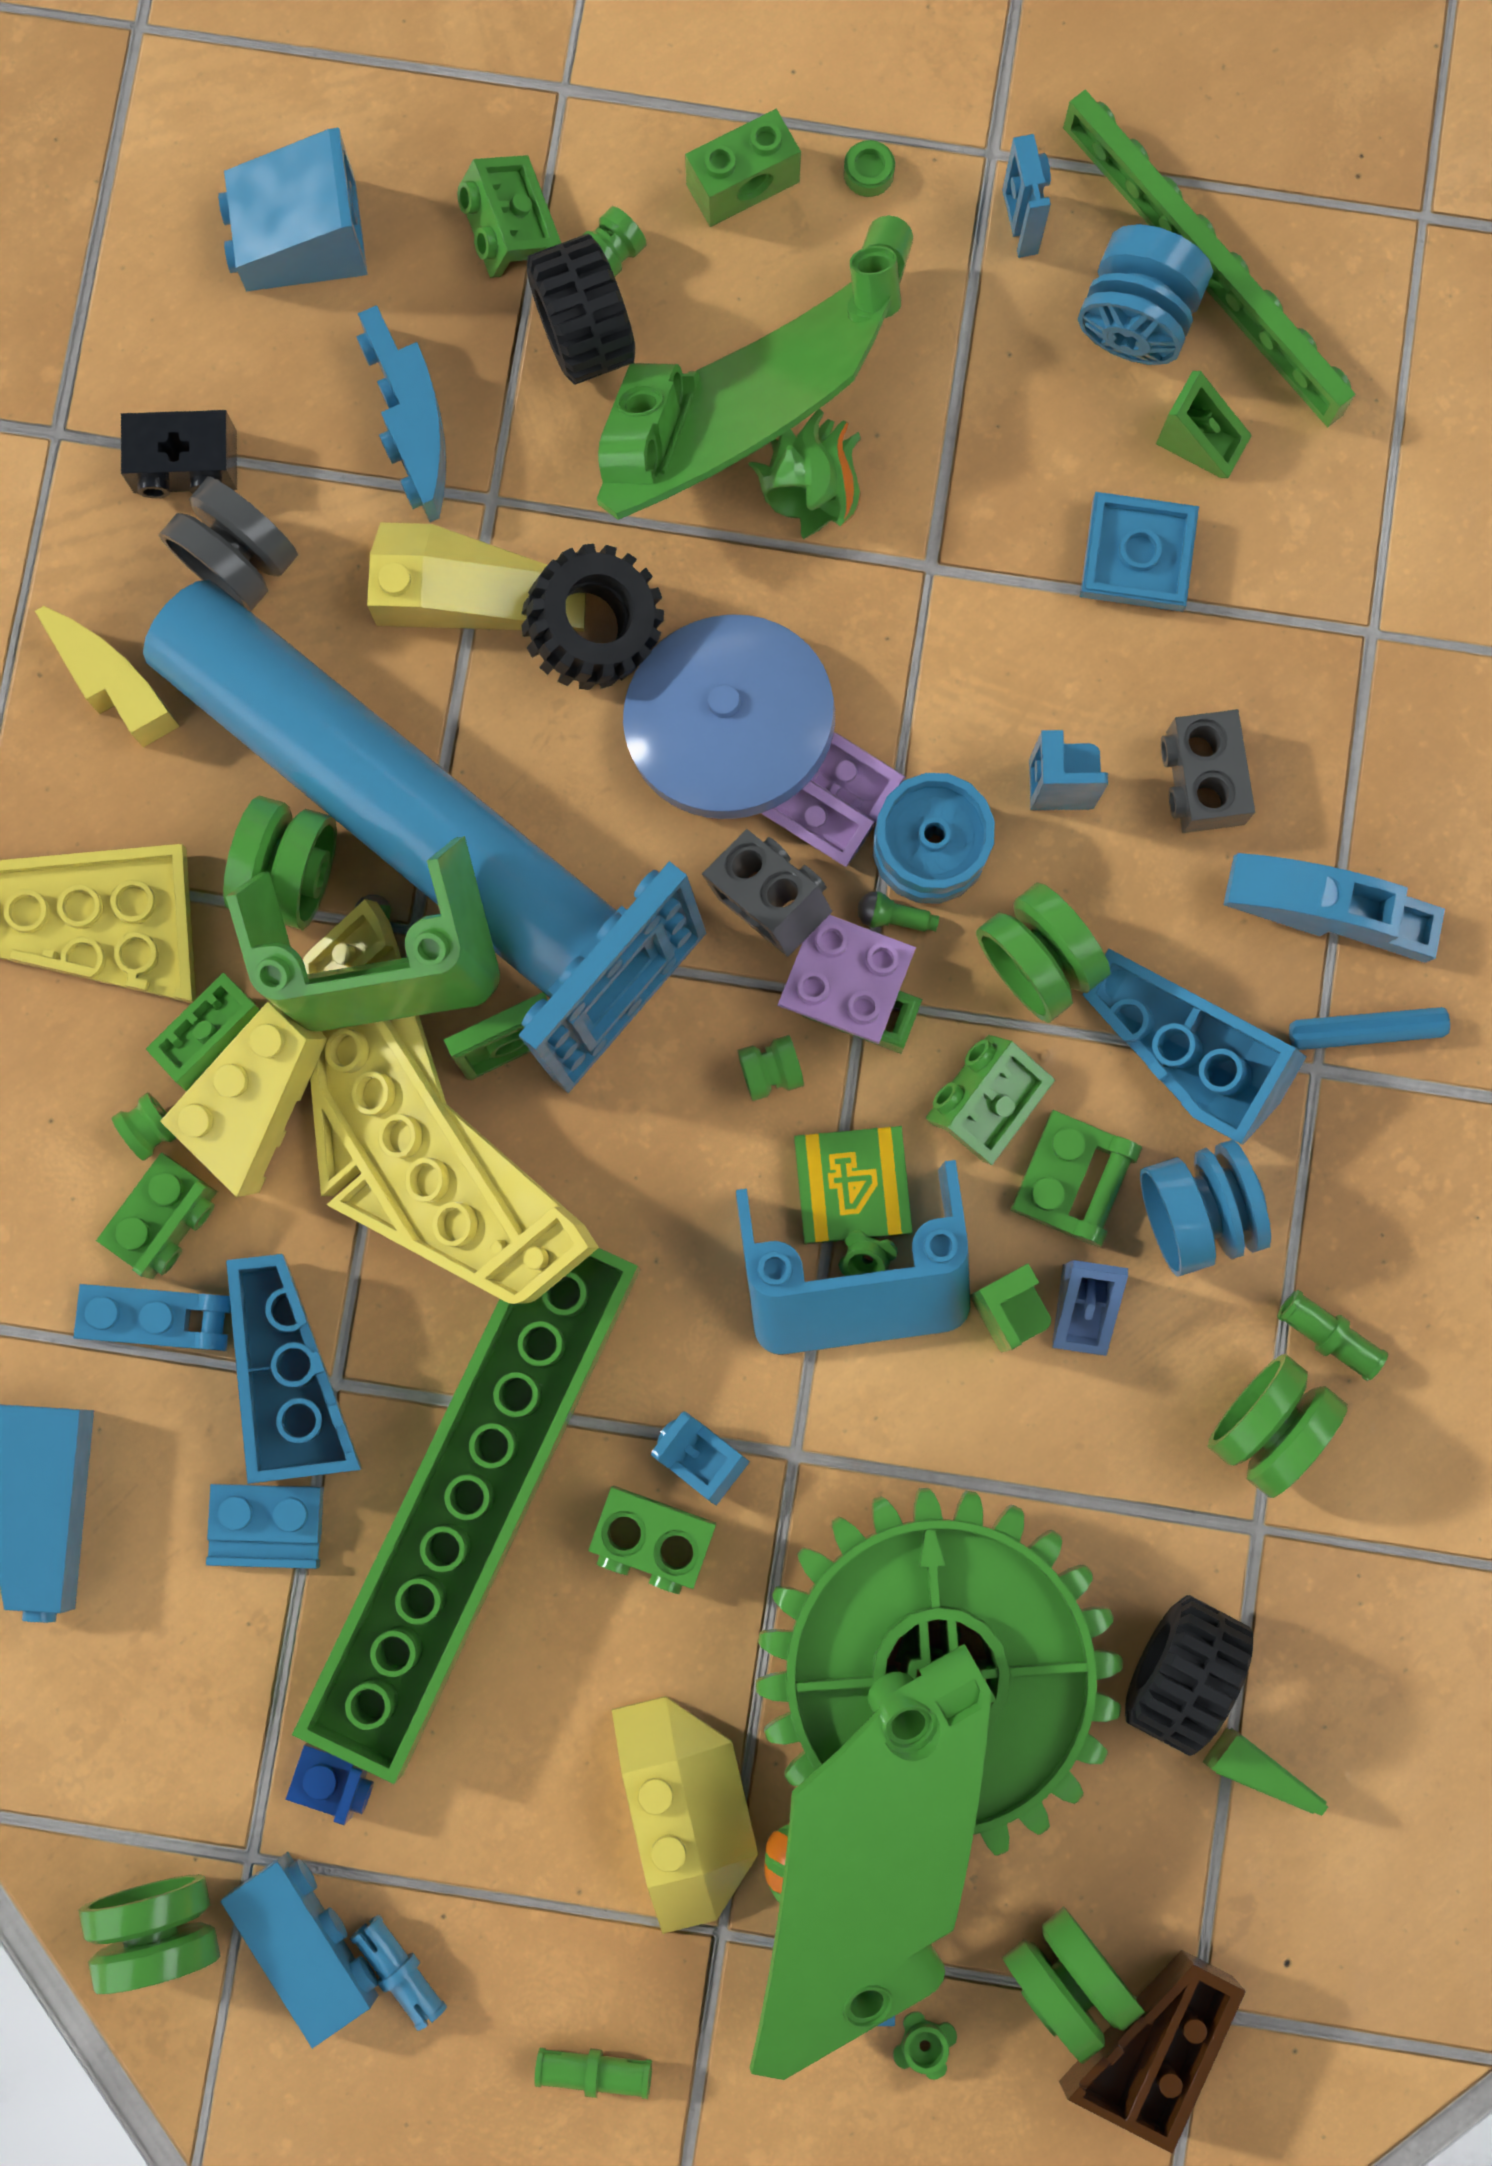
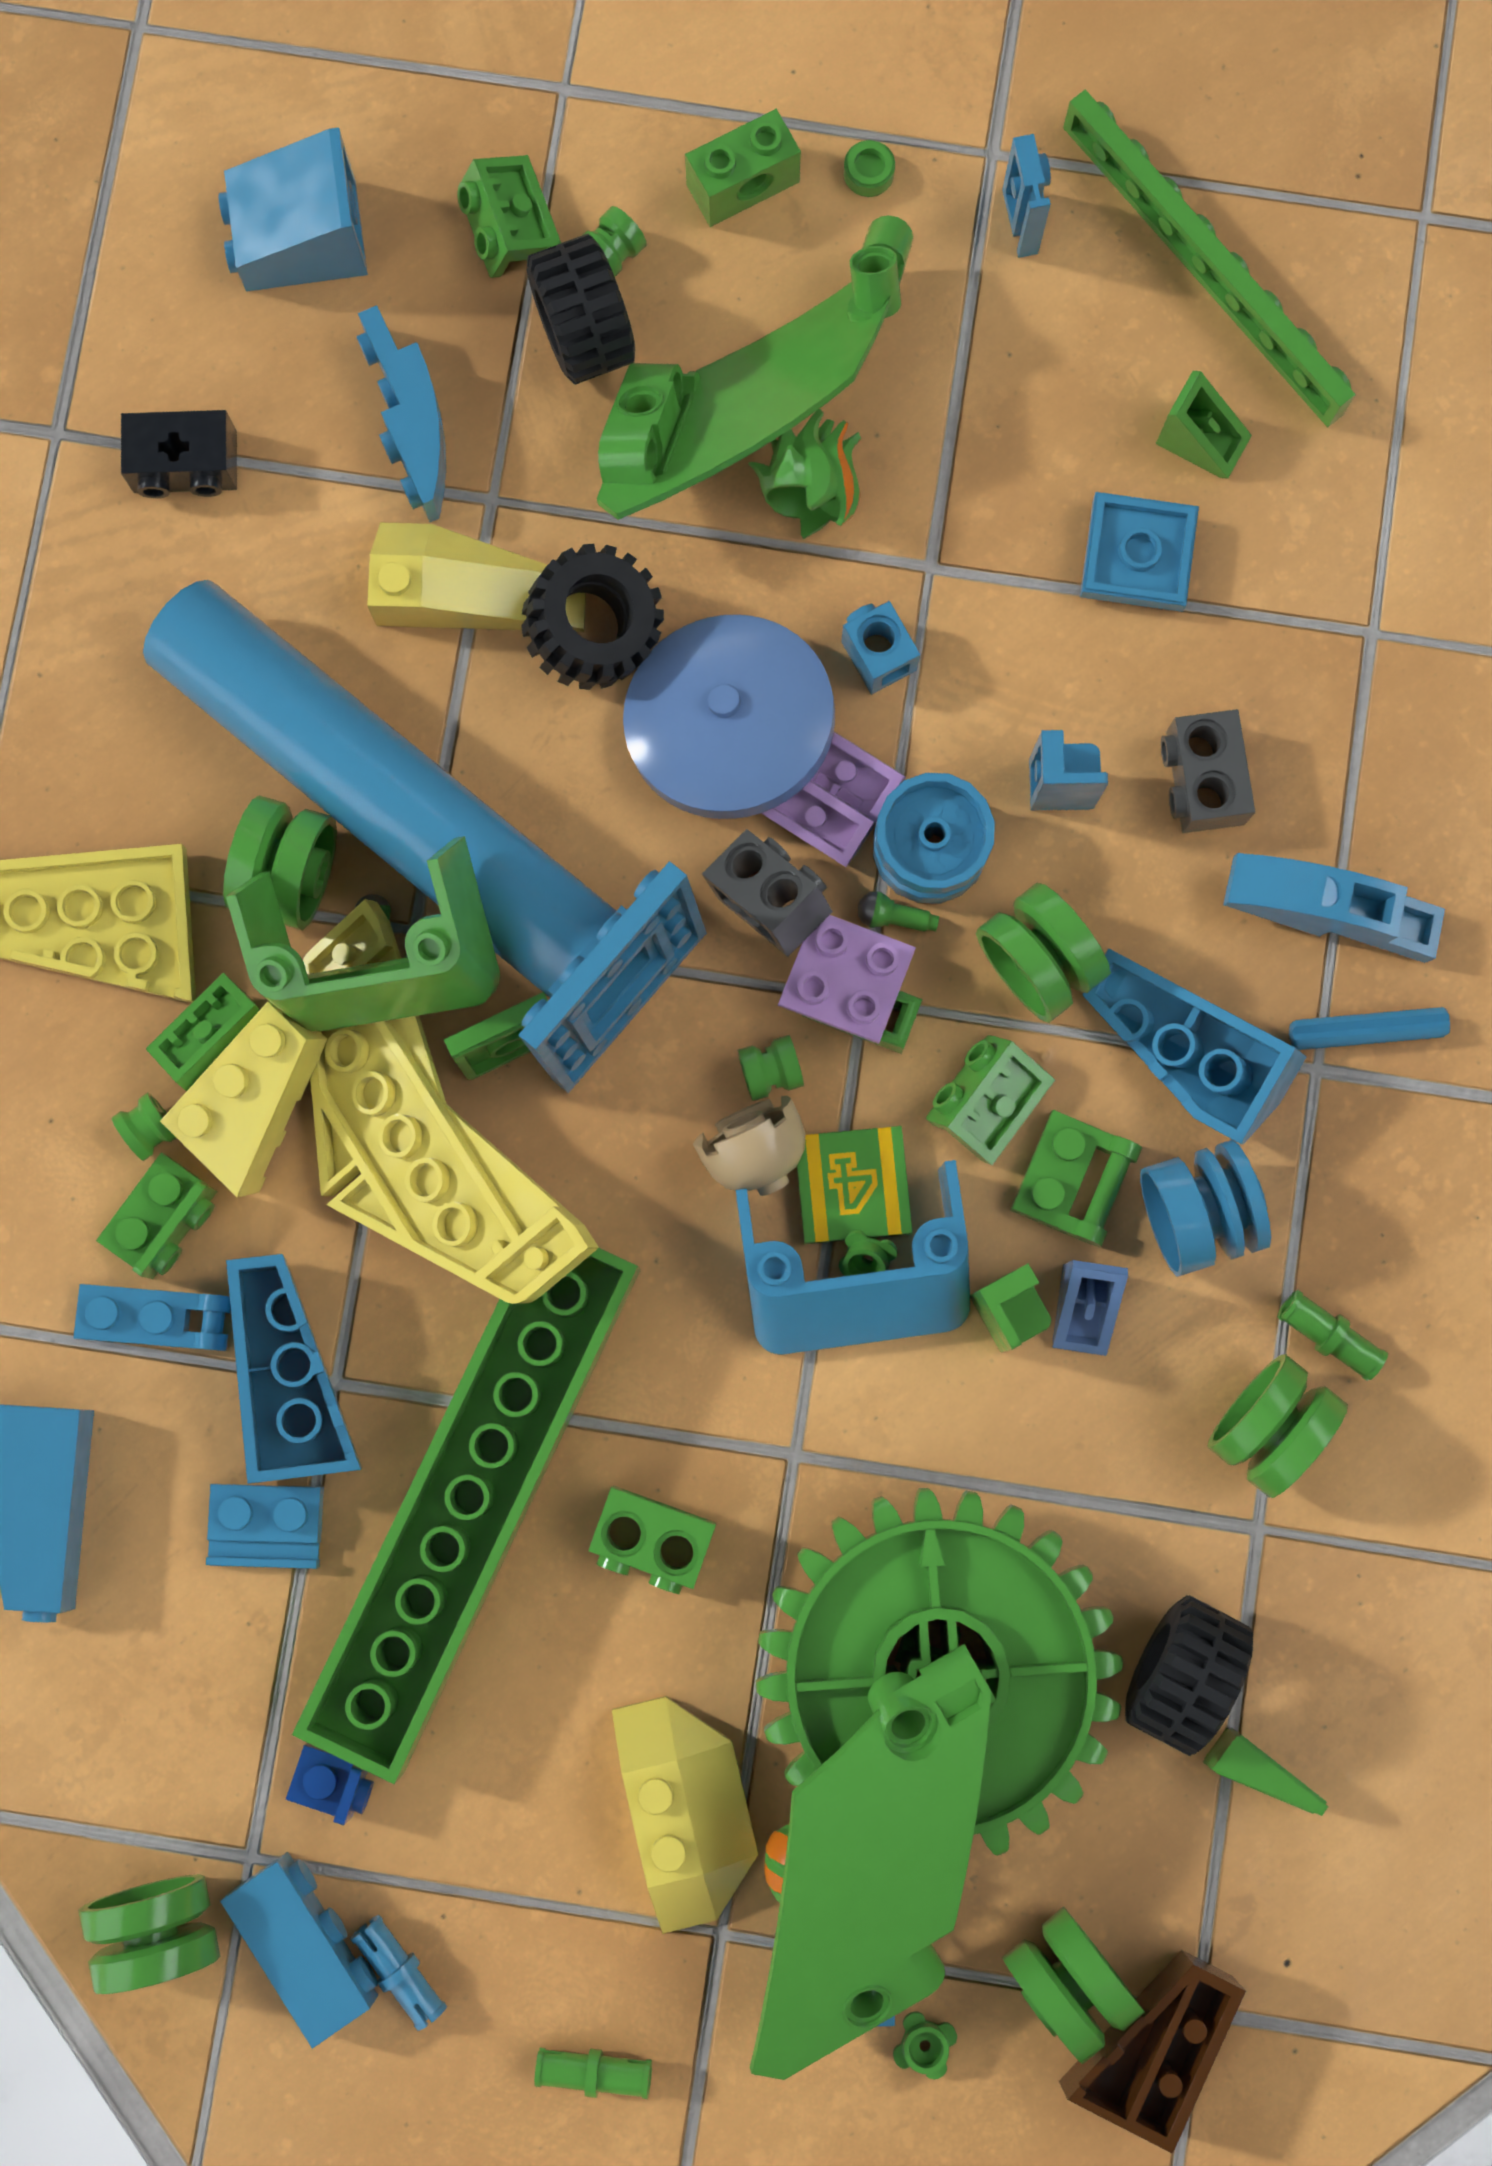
(108, 678): light yellow slope -> none
(229, 542): dark grey wheel -> none
(699, 1457): dark azure bracket -> none
(755, 1147): none -> tan cylinder
(885, 667): none -> dark azure brick
(1145, 294): dark azure wheel -> none

